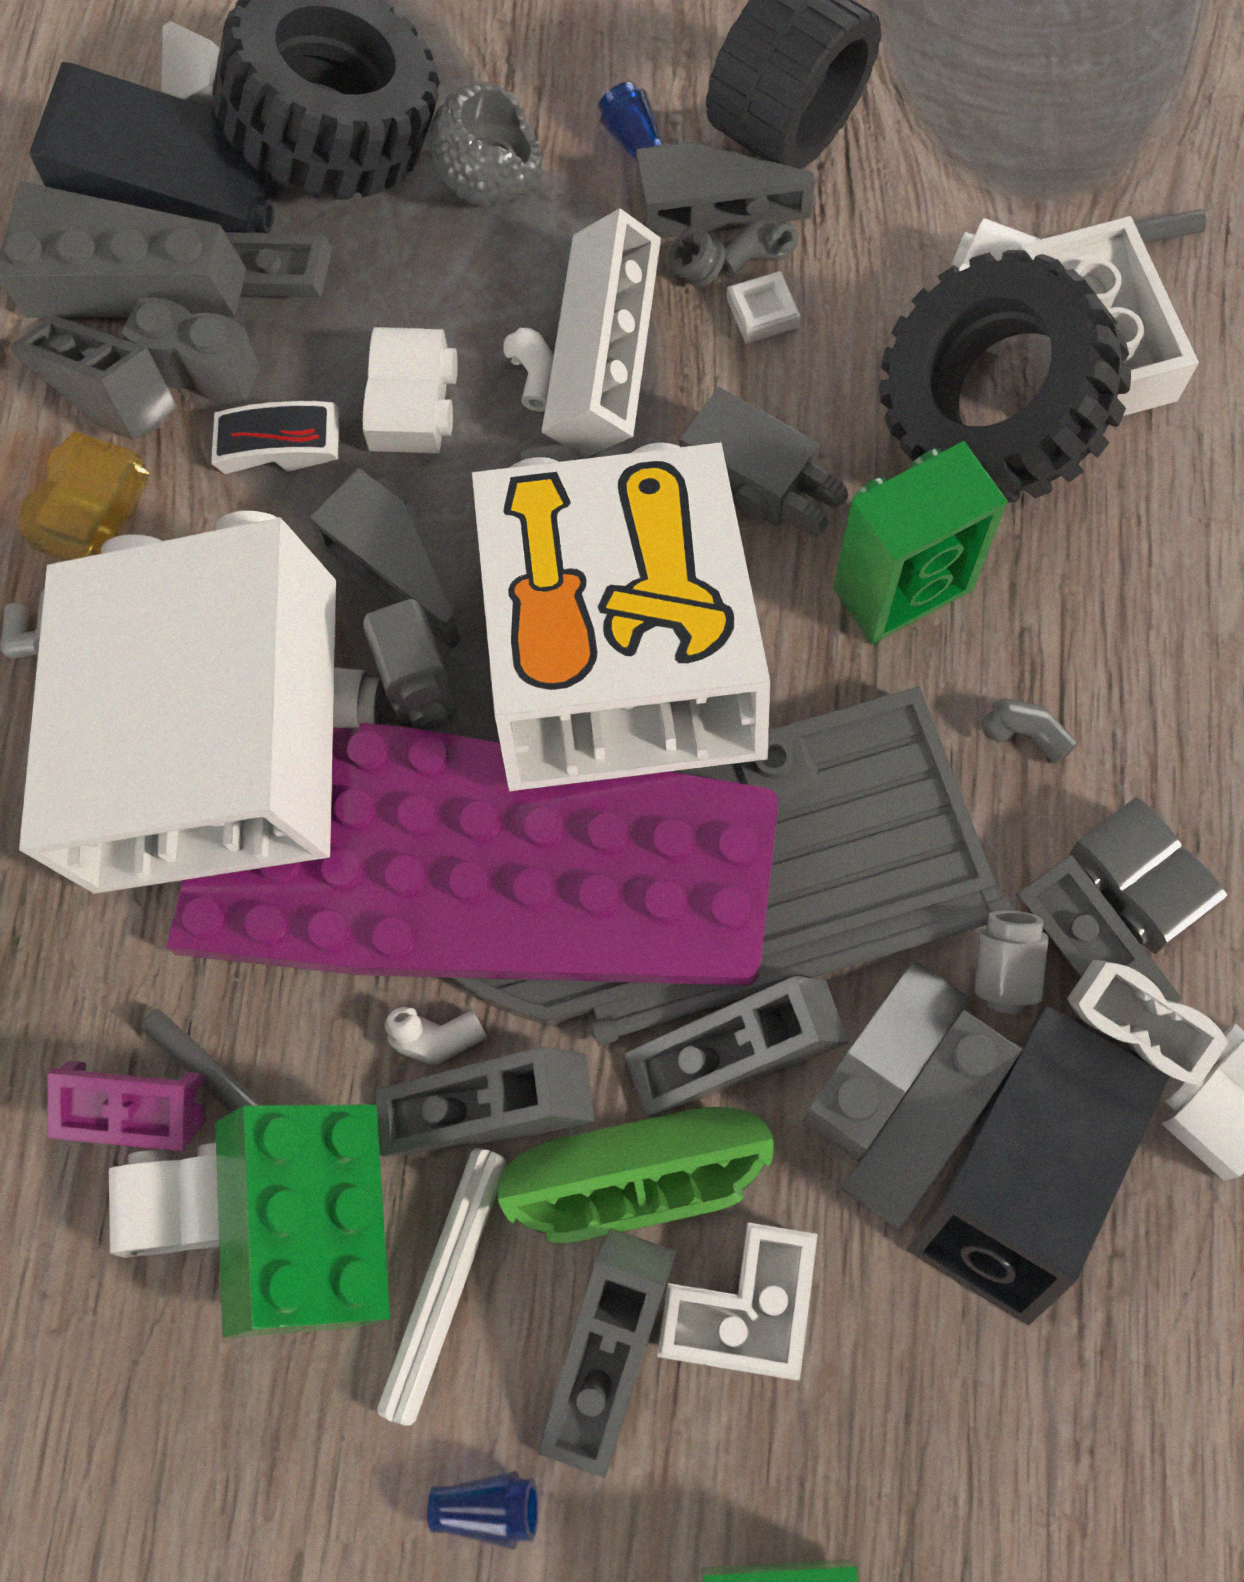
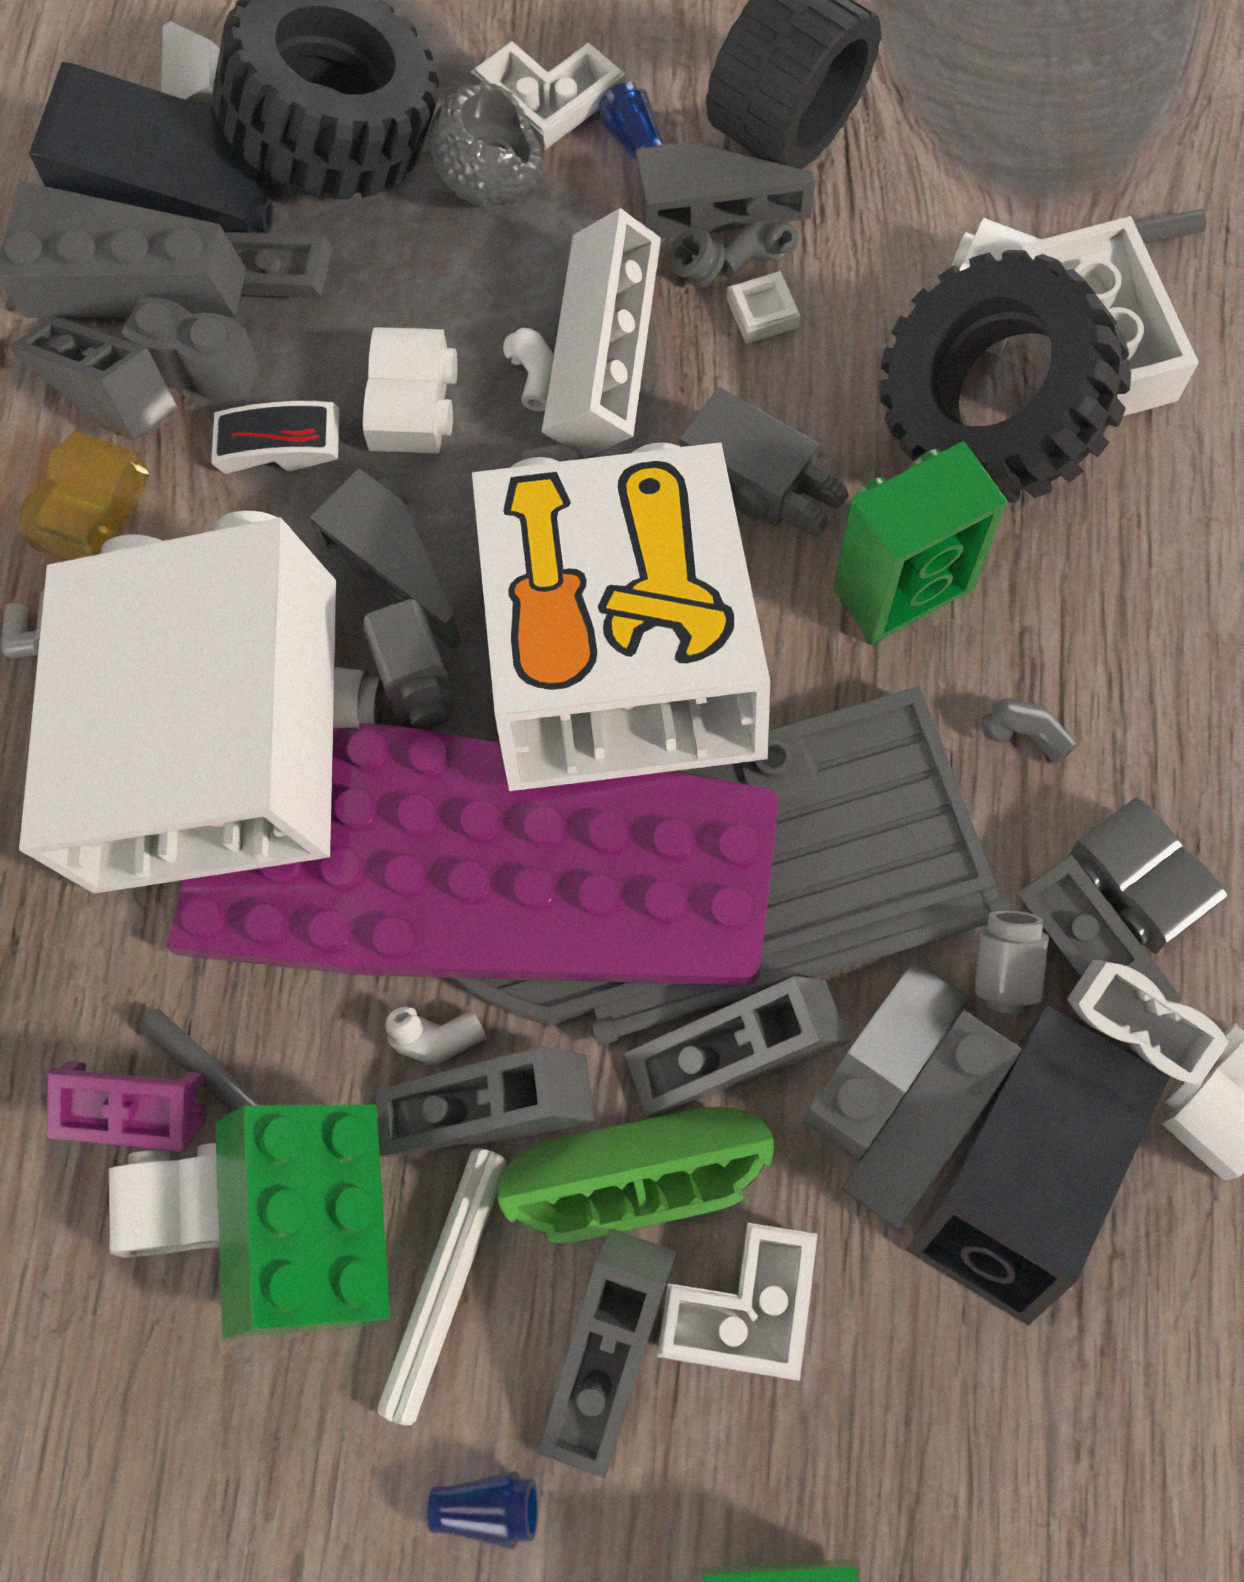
(552, 99): none -> white brick

